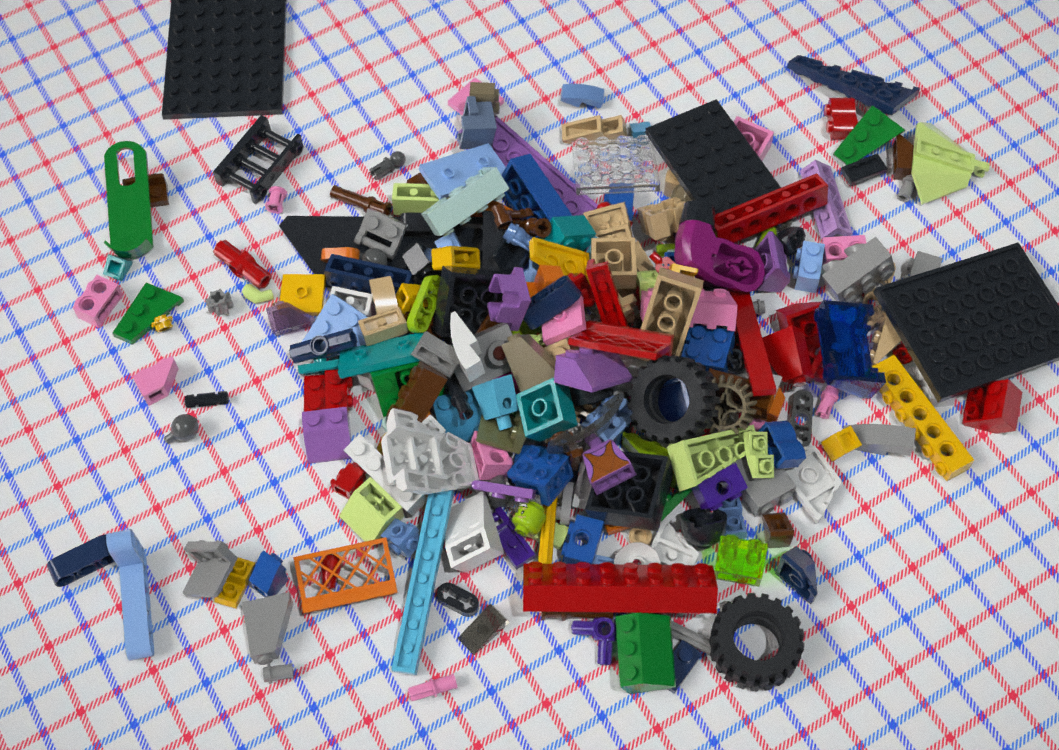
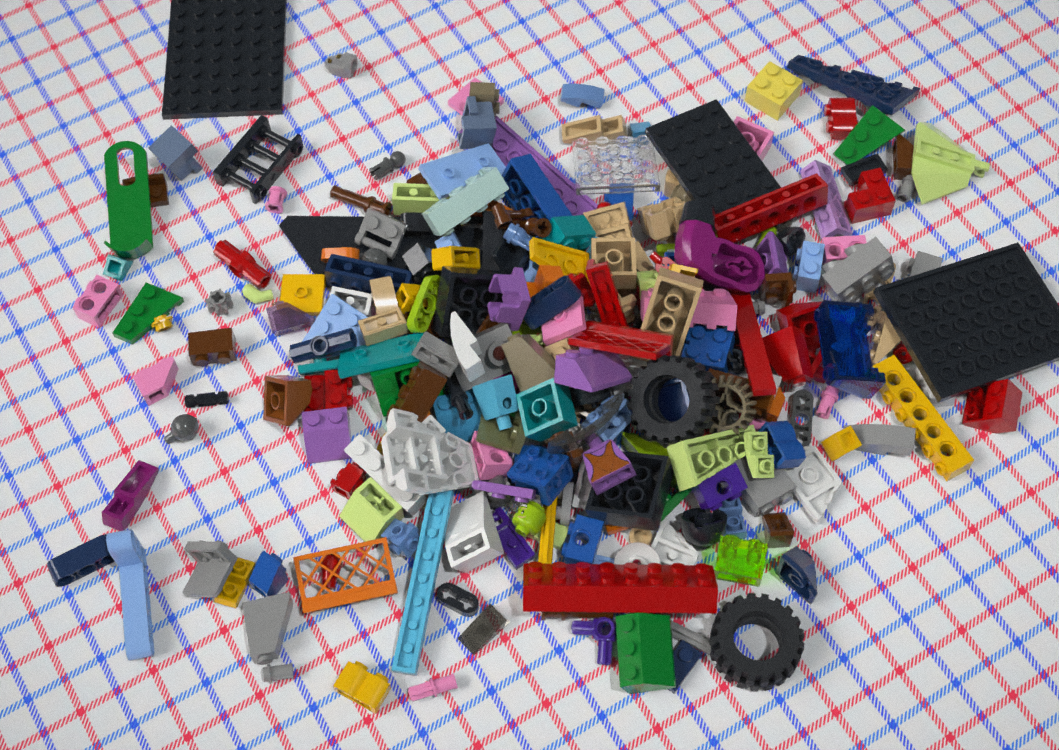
(129, 496): none -> magenta slope
(176, 153): none -> sand blue plate
(212, 347): none -> reddish brown brick
(285, 398): none -> dark orange slope
(342, 64): none -> light grey rock
(362, 687): none -> yellow brick
(773, 90): none -> light yellow brick
(778, 288): none -> reddish brown bracket
(872, 199): none -> red brick

